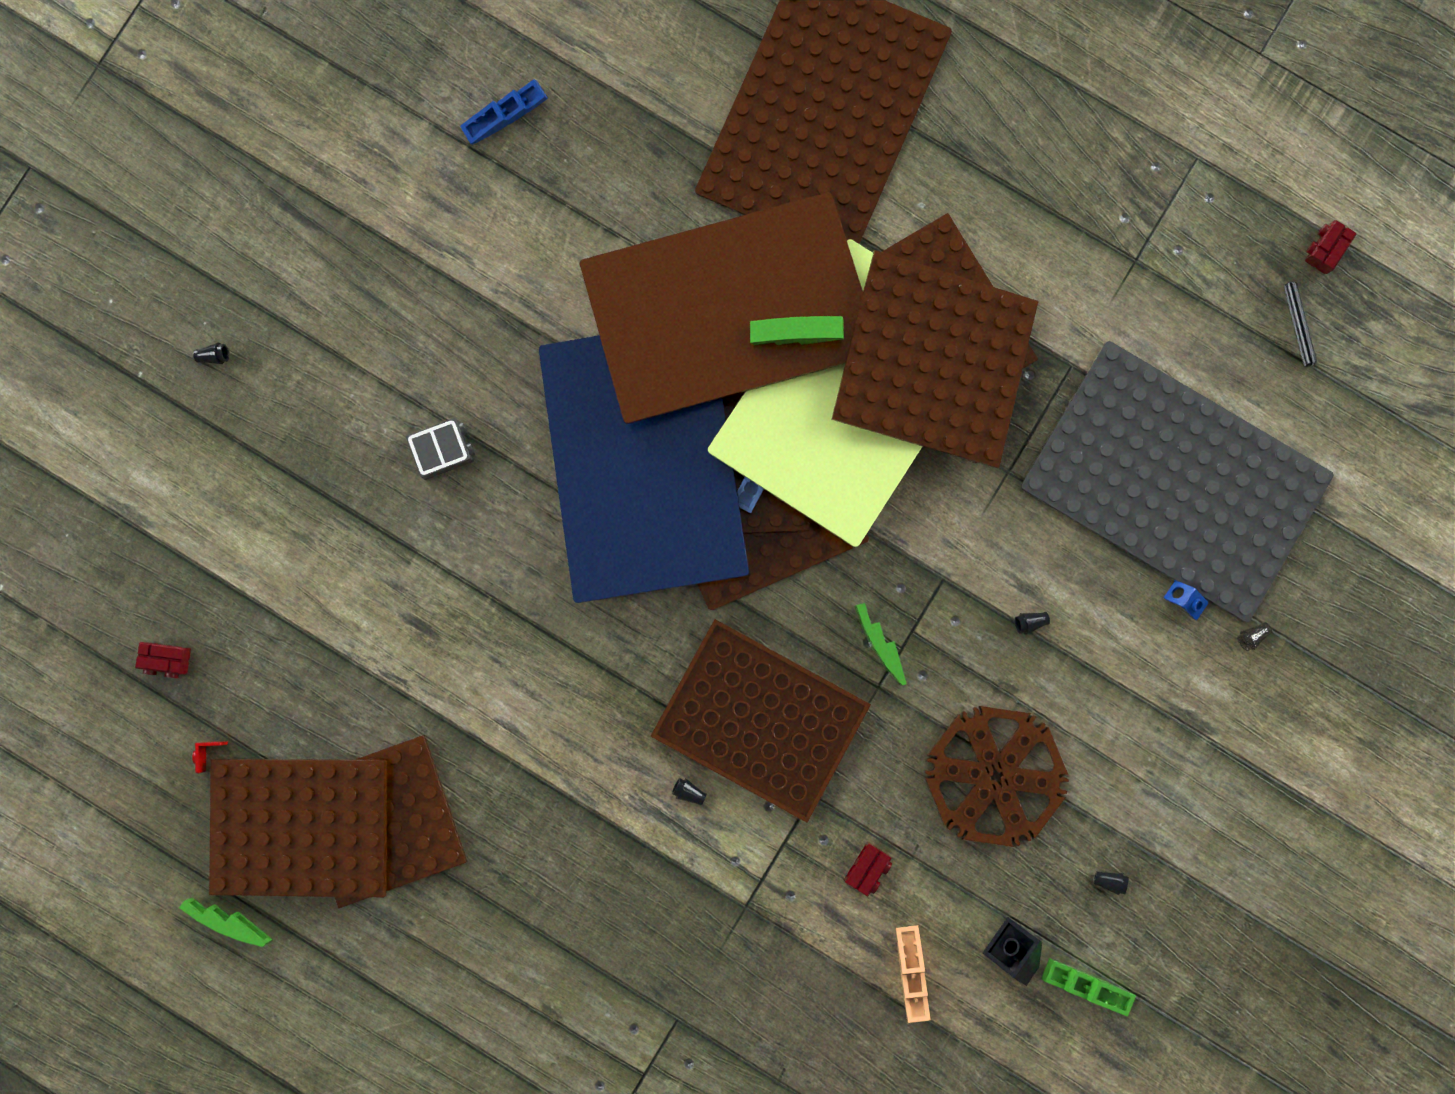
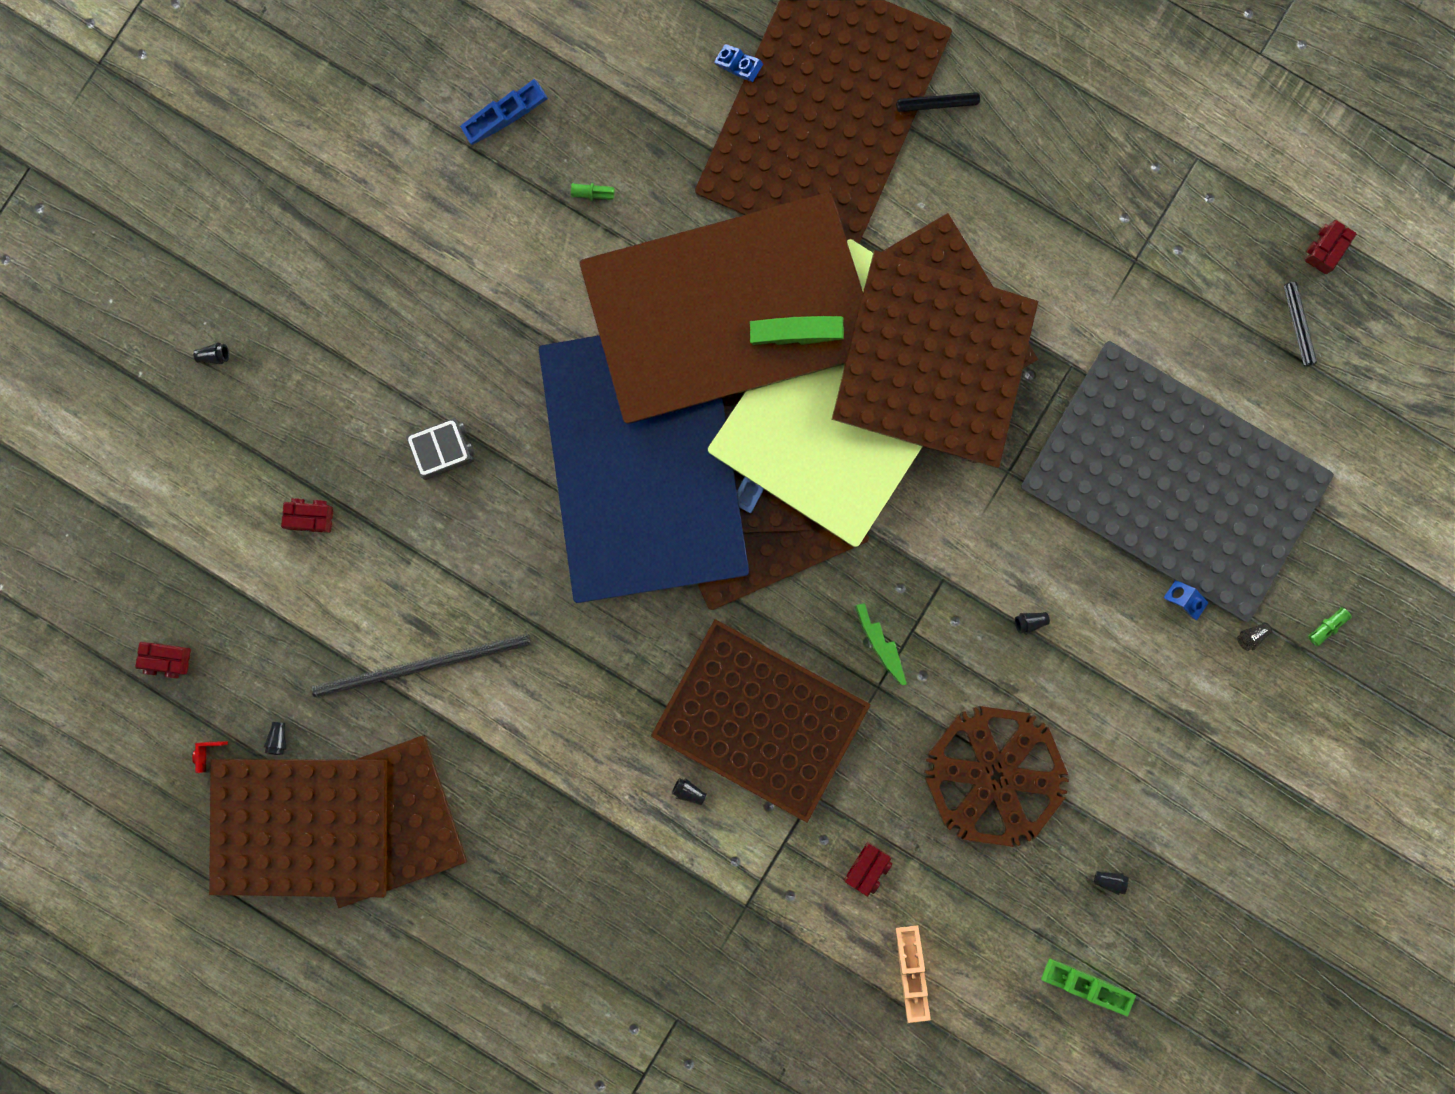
(233, 926): bright green slope -> none
(276, 739): none -> black cone
(307, 517): none -> dark red brick
(420, 666): none -> dark grey axle
(592, 191): none -> bright green axle
(738, 63): none -> blue slope
(938, 102): none -> black axle
(1015, 951): black slope -> none
(1329, 627): none -> bright green pin

